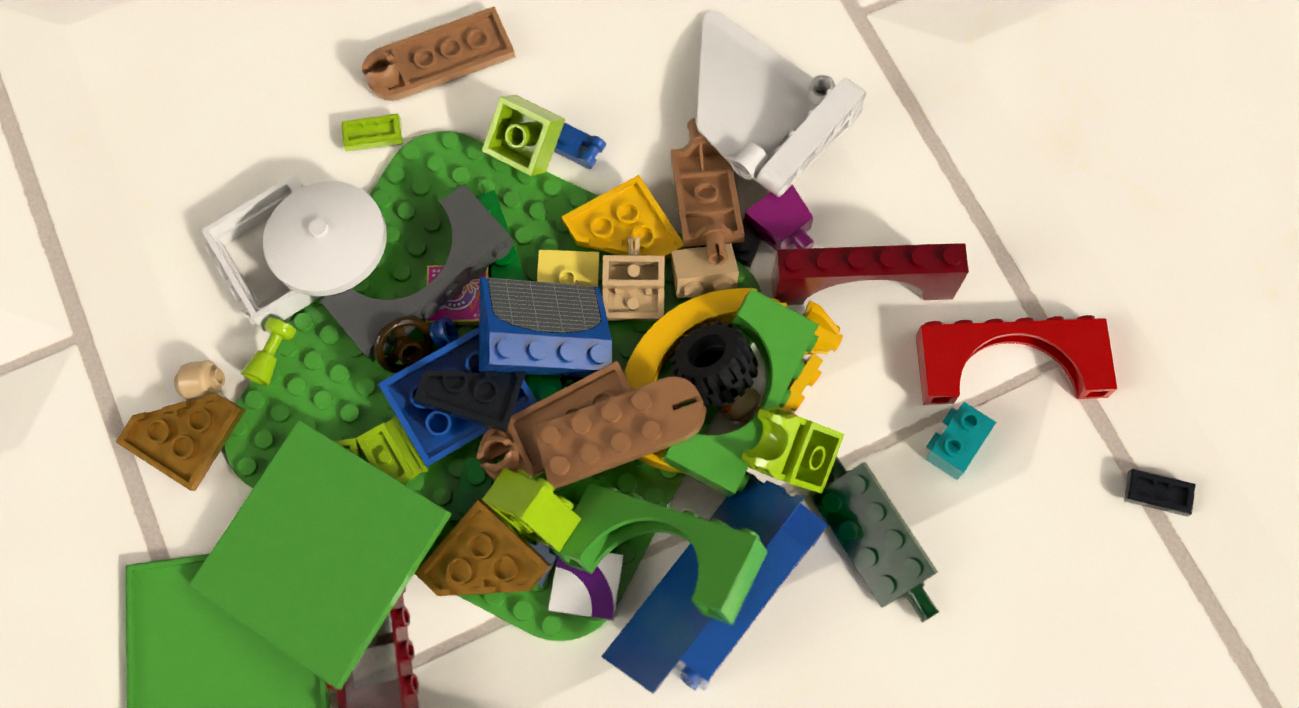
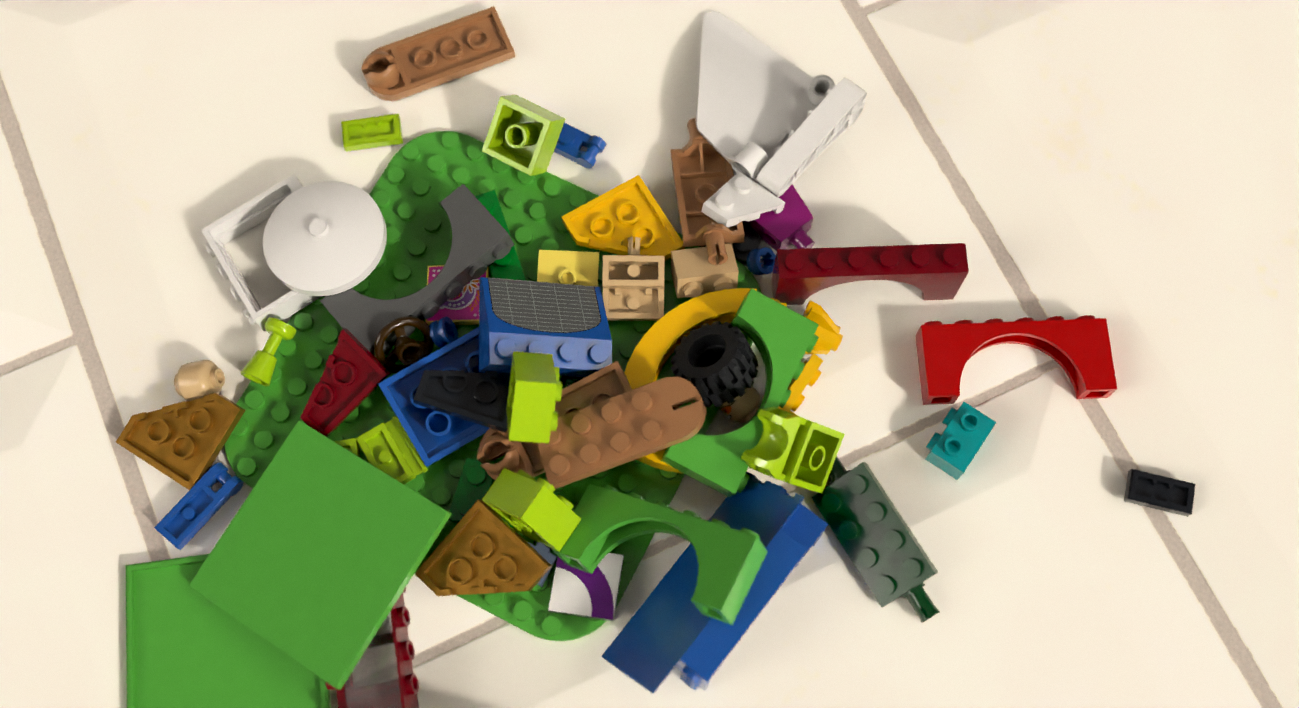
(198, 506): none -> blue plate
(344, 385): none -> dark red wing
(532, 397): none -> lime brick
(740, 201): none -> white wing
(754, 263): none -> blue bush

